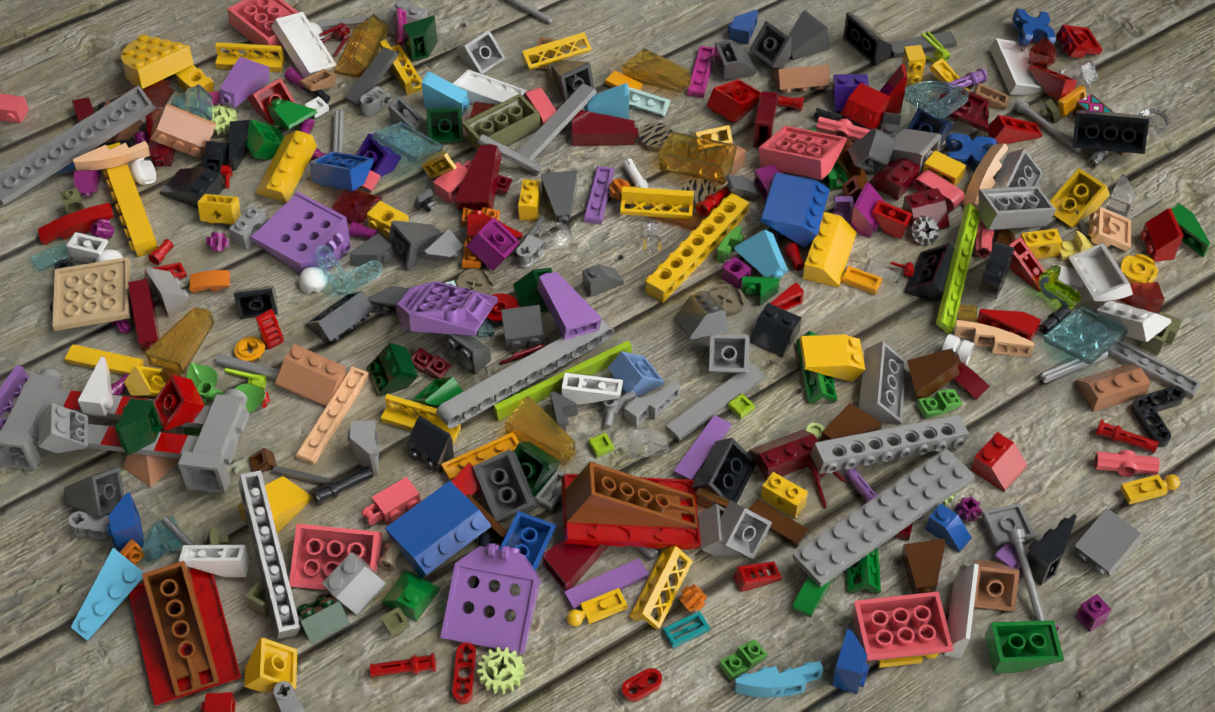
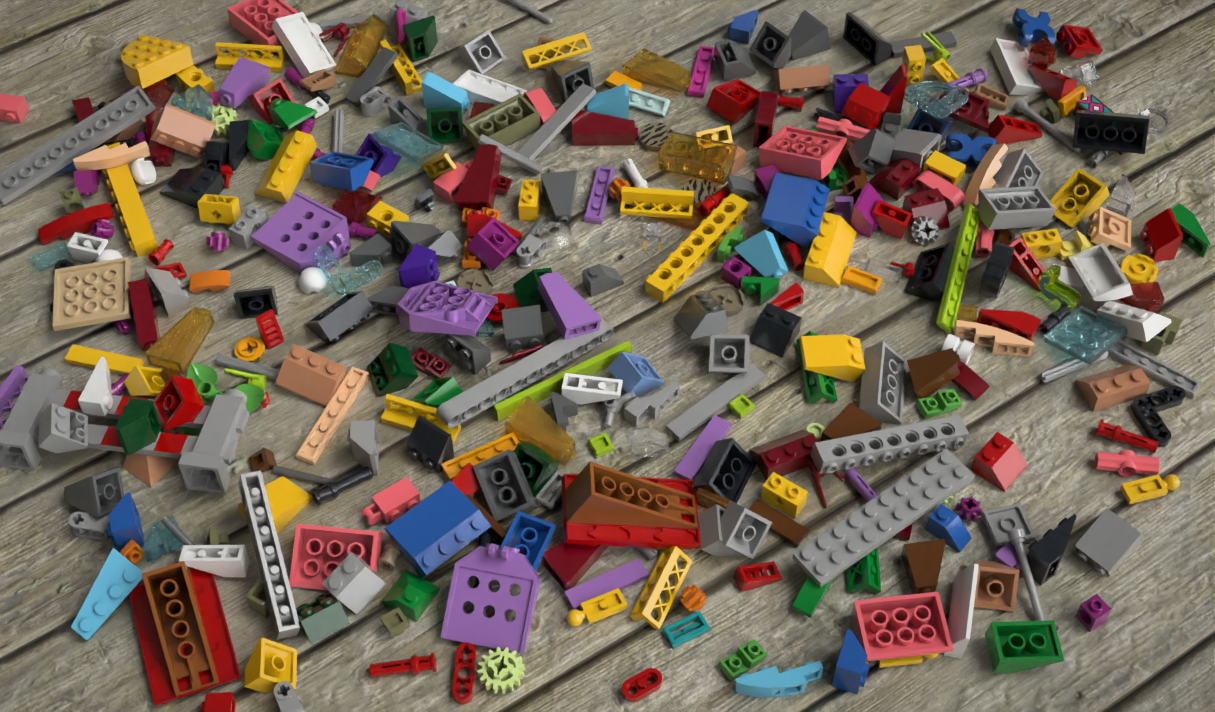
(419, 267): none -> dark purple slope

